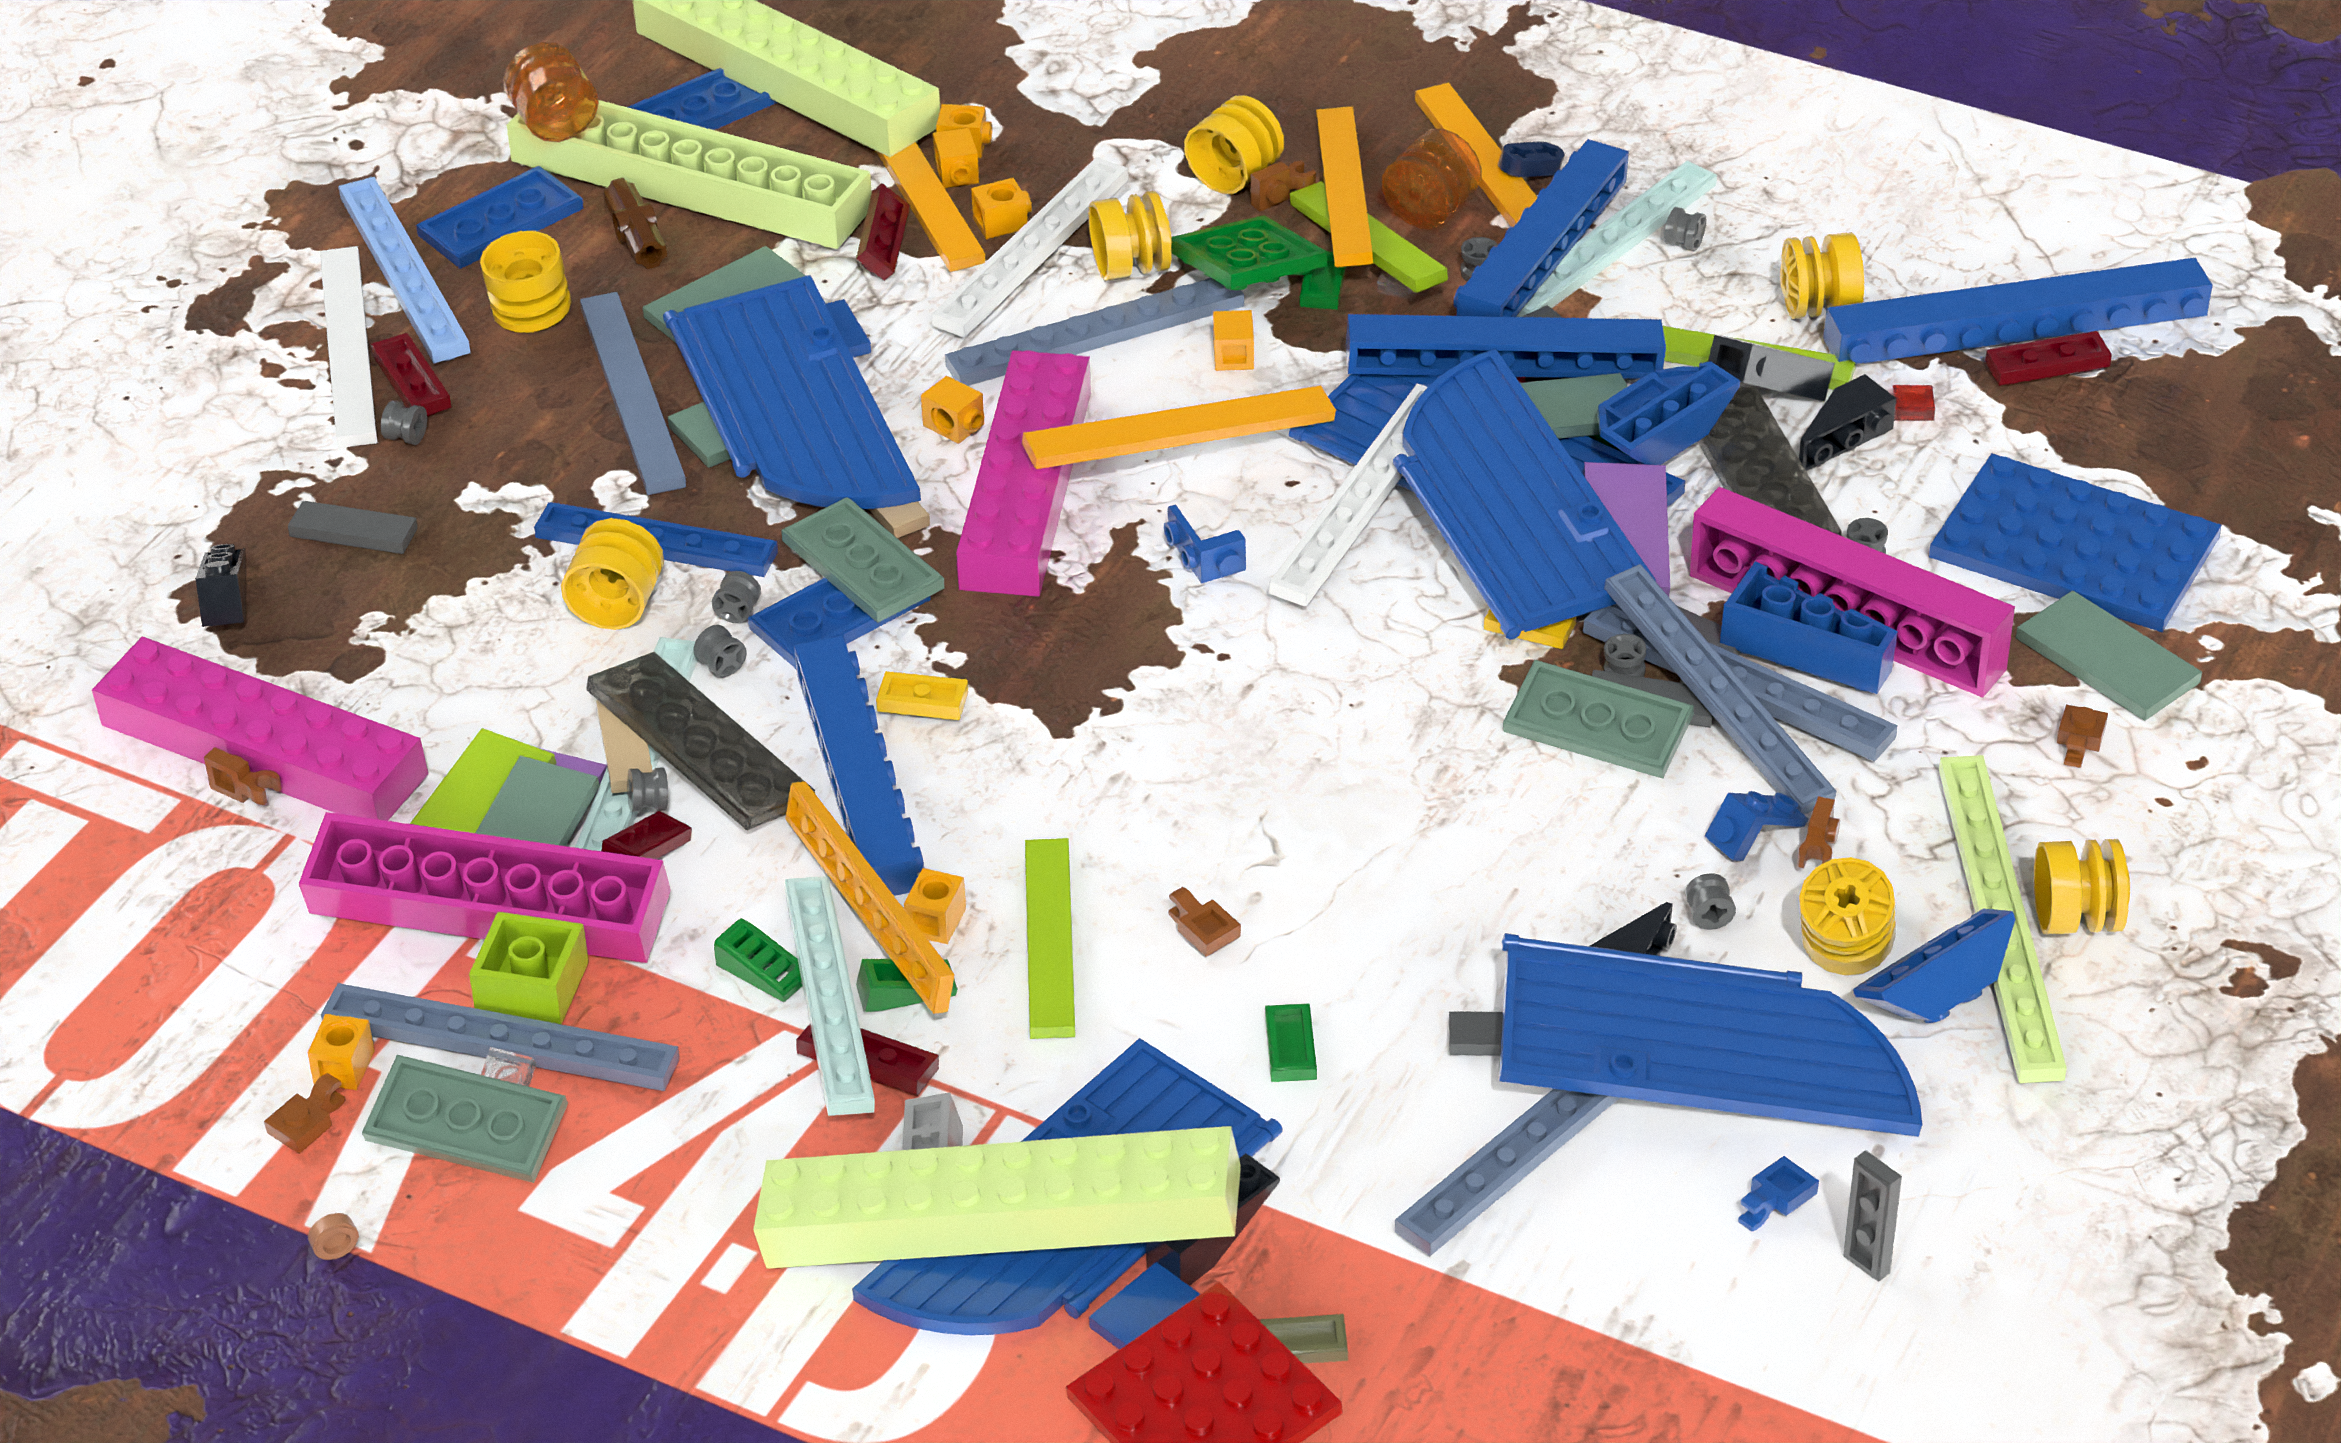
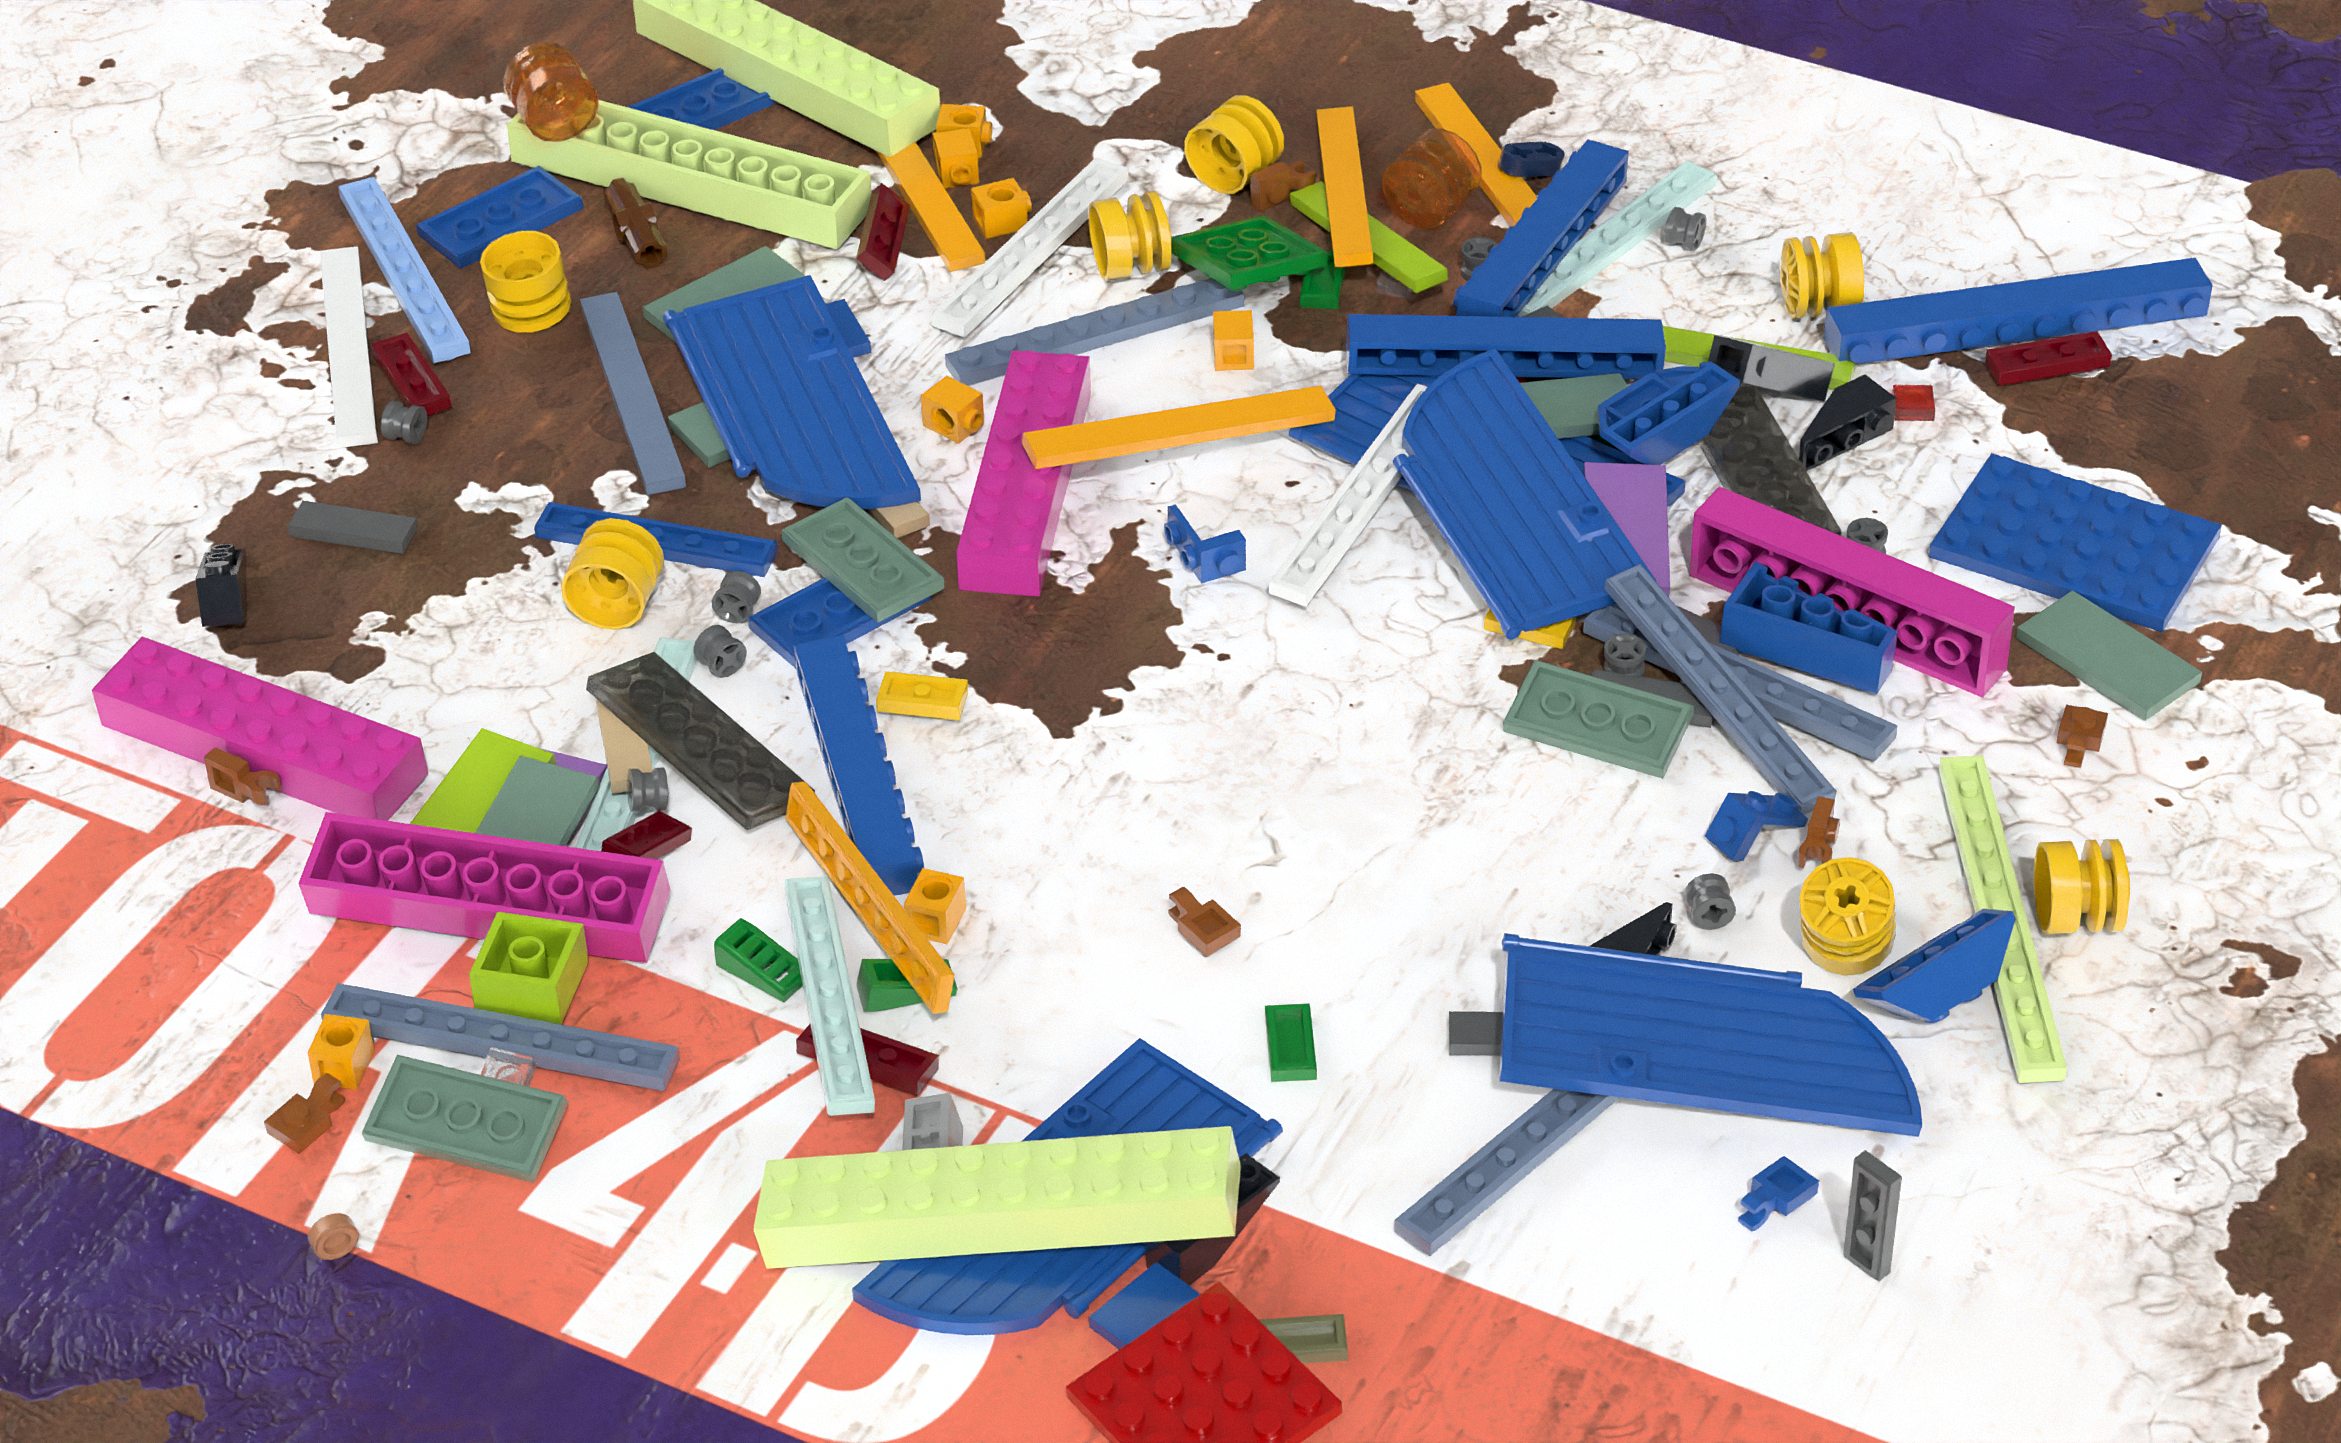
(1049, 939): lime tile -> none

